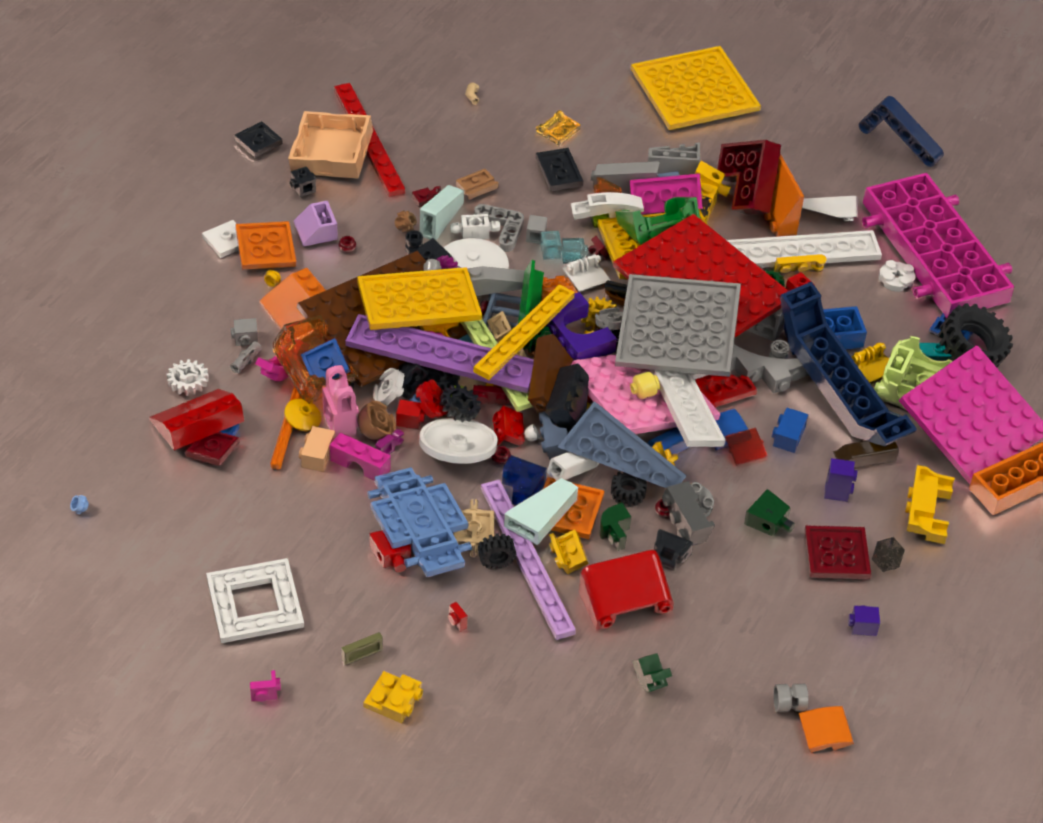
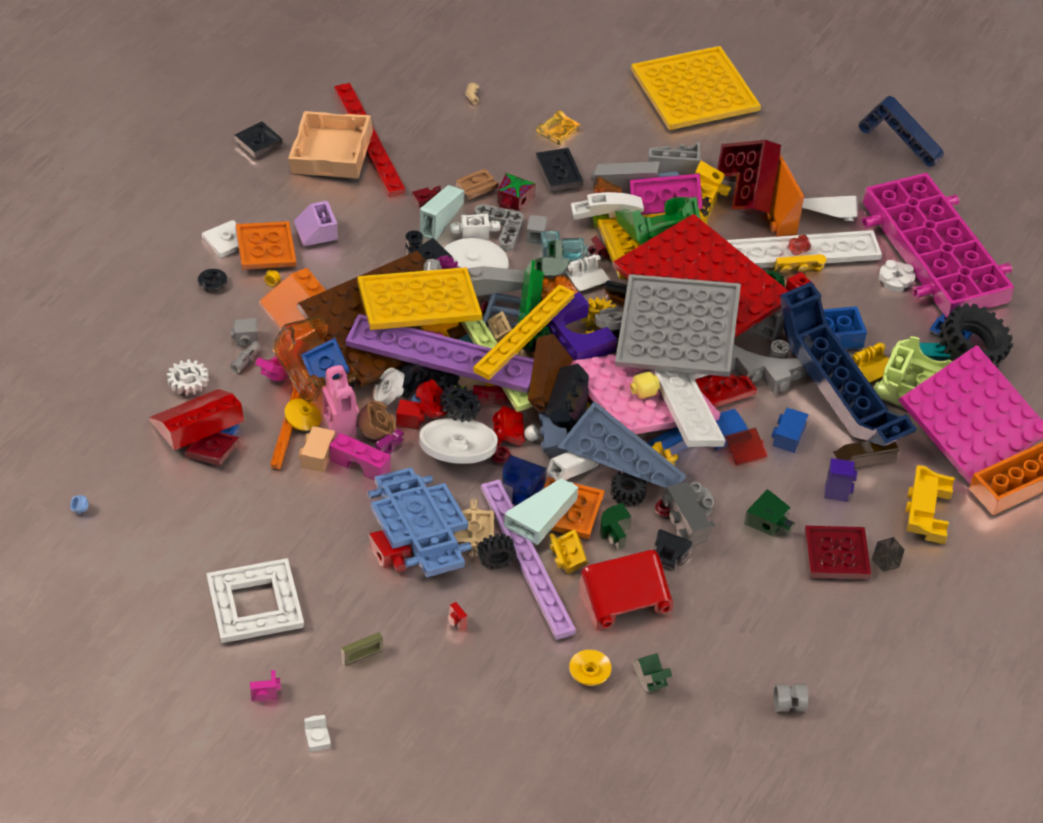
(207, 276): none -> black gear
(303, 181): black brick -> none
(317, 733): none -> white bracket
(347, 244): dark red plate -> none
(394, 696): yellow plate -> none
(405, 221): medium nougat gear -> none
(515, 192): none -> dark red torso
(554, 263): none -> brick
(590, 661): none -> yellow dish
(799, 244): none -> clear red wheel
(826, 728): orange slope -> none
(864, 620): dark purple brick -> none

